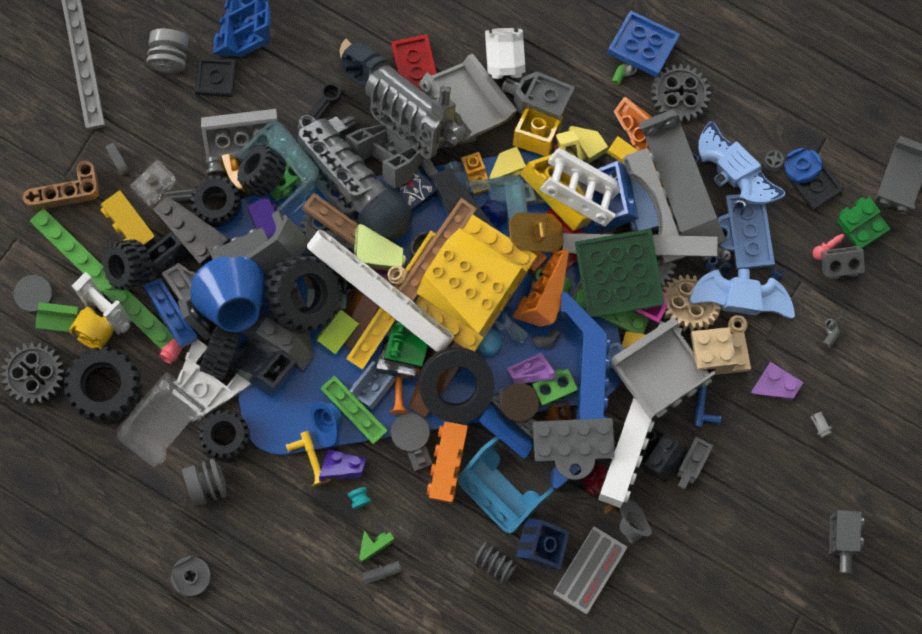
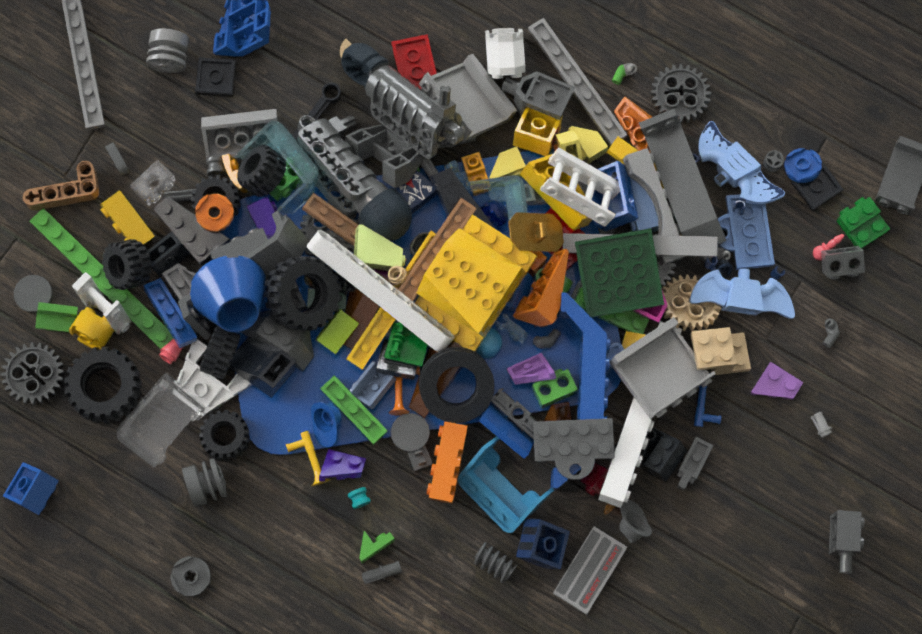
(31, 488): none -> blue slope
(220, 222): none -> orange tile
(519, 402): dark brown tile -> none
(574, 76): none -> light grey plate
(643, 43): blue plate -> none
(740, 319): tan plate -> none

